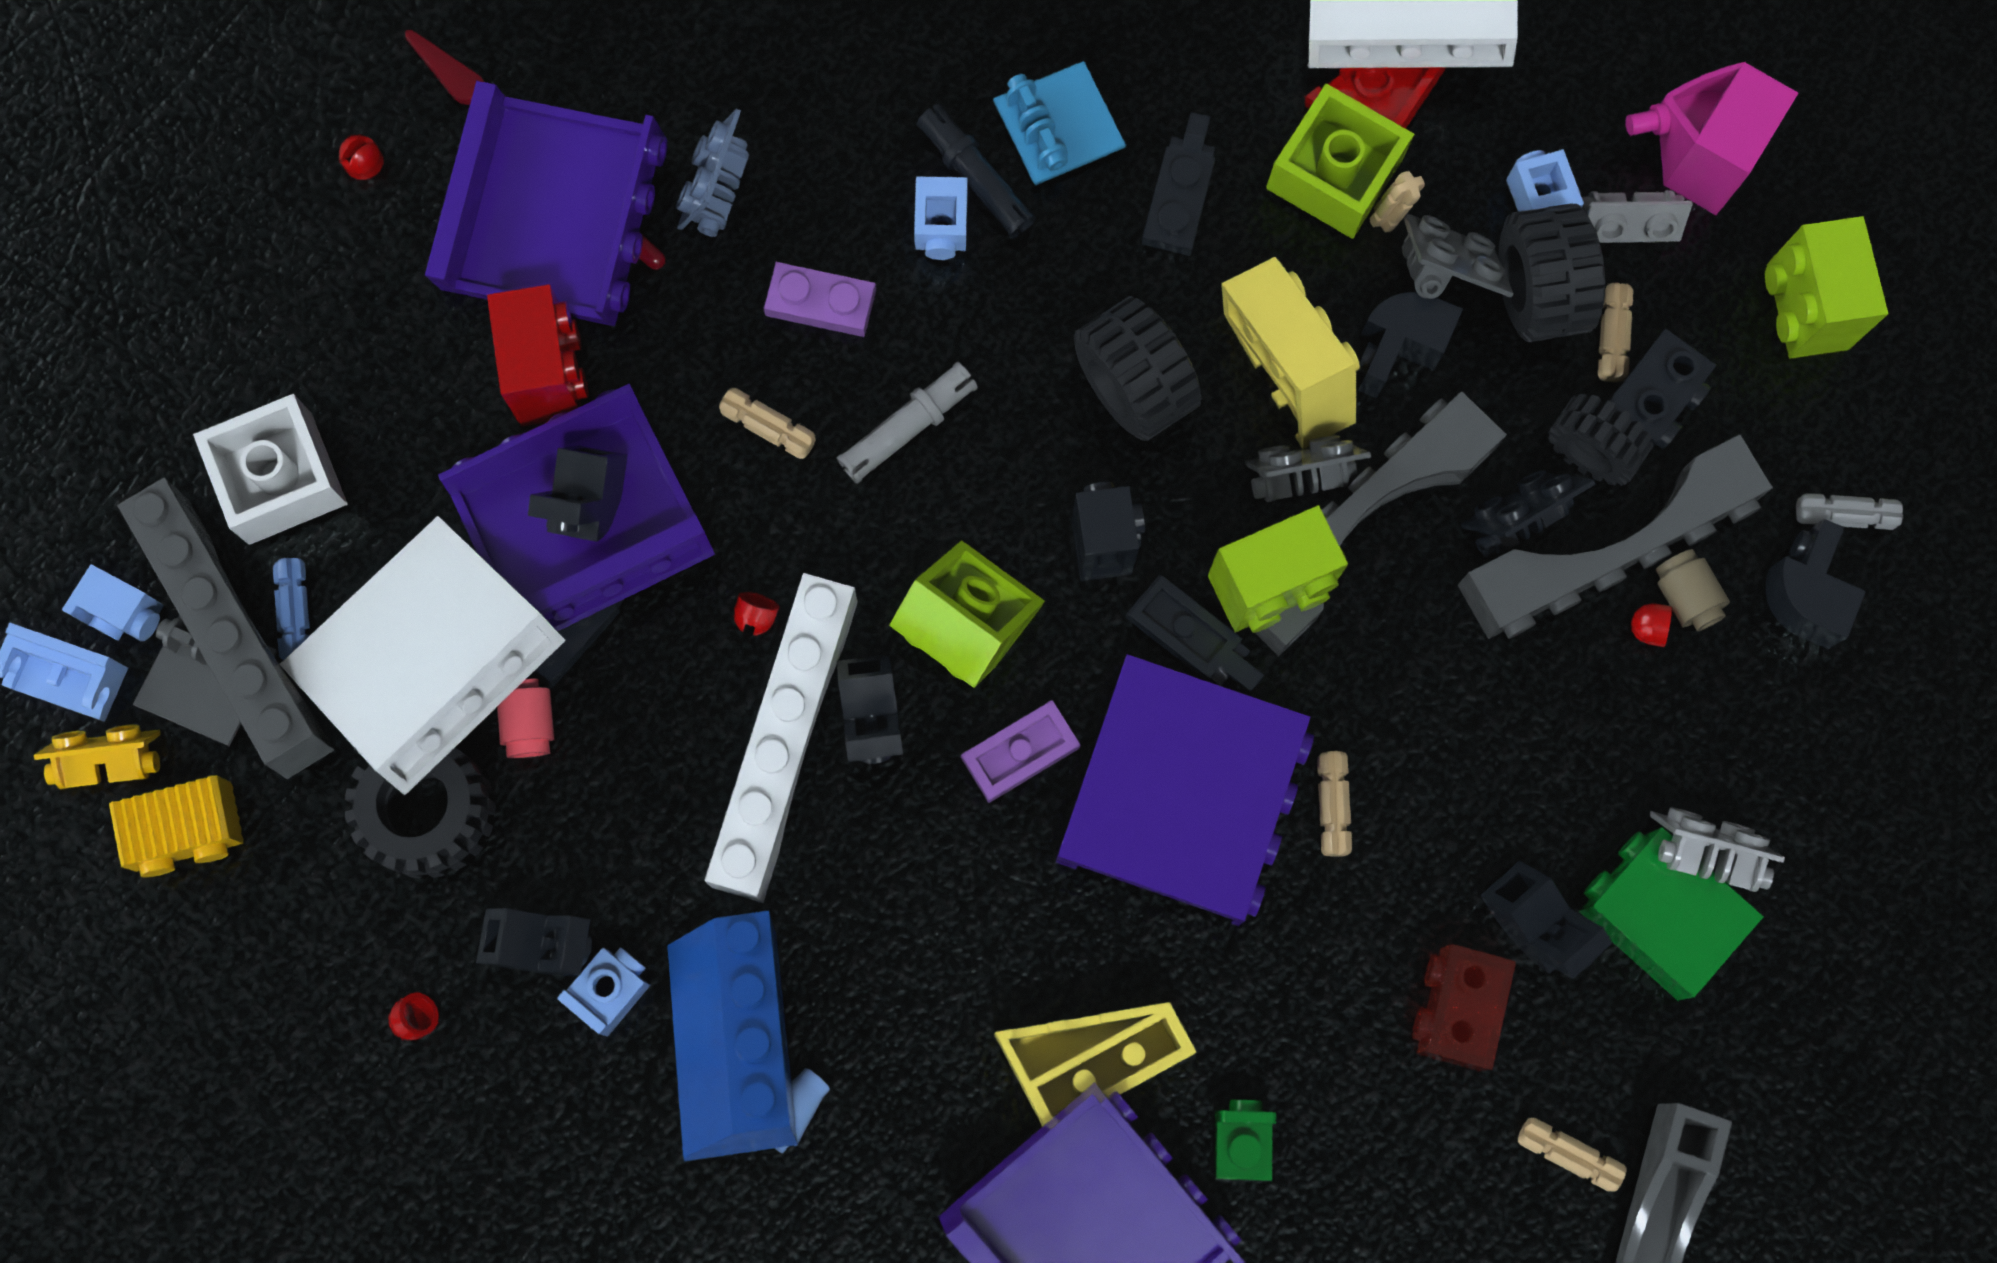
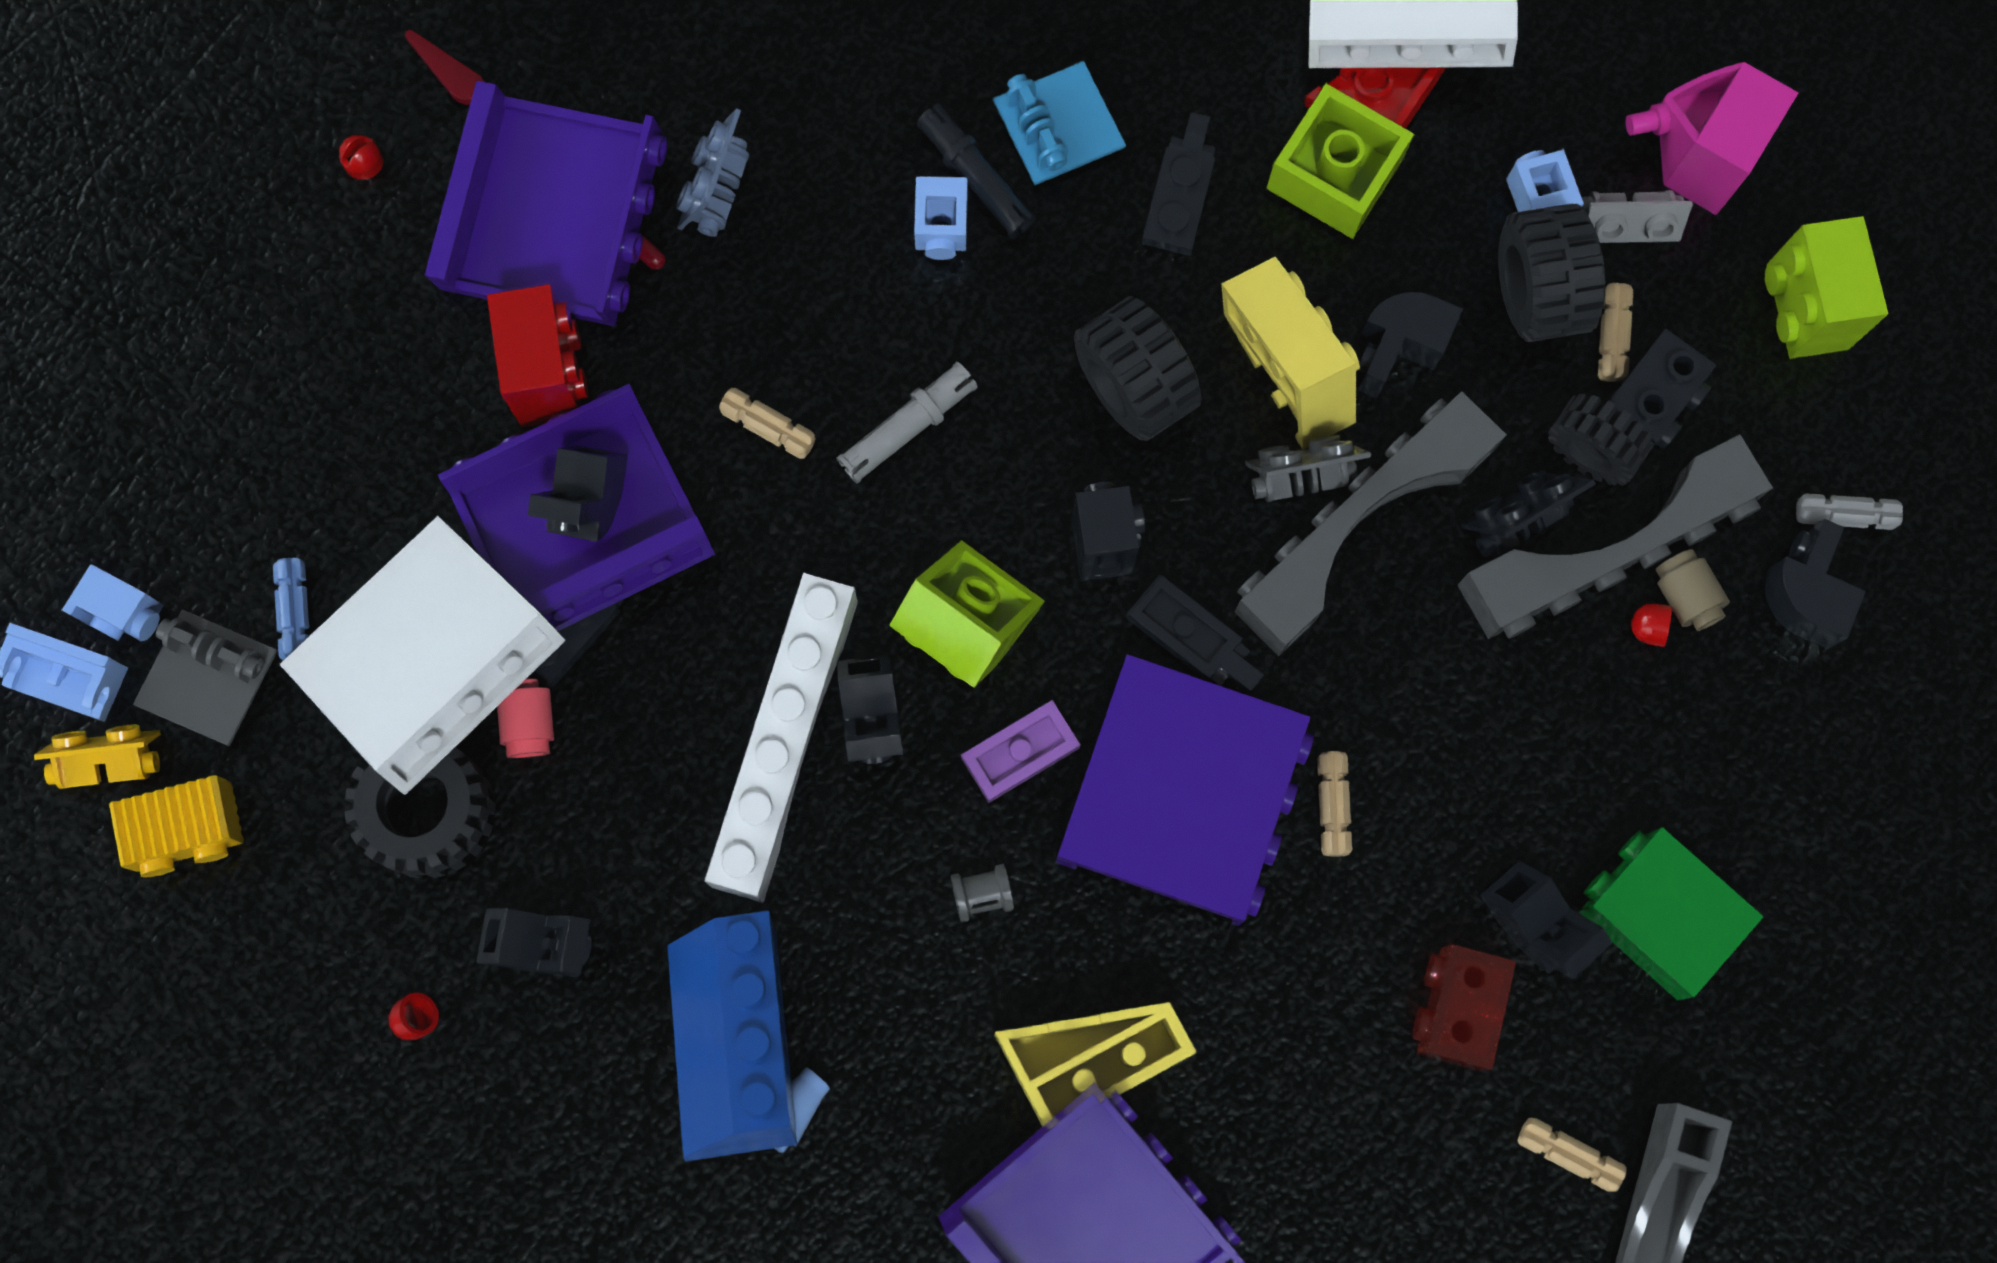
(243, 665): dark grey arch -> none
(270, 469): white brick -> none
(606, 1012): light blue brick -> none
(755, 611): red hinge -> none
(820, 299): medium lavender plate -> none
(982, 892): none -> dark grey bush
(1243, 1142): green bracket -> none
(1277, 570): lime brick -> none
(1397, 201): tan axle -> none
(1439, 253): dark grey hinge -> none
(1697, 843): light grey hinge -> none

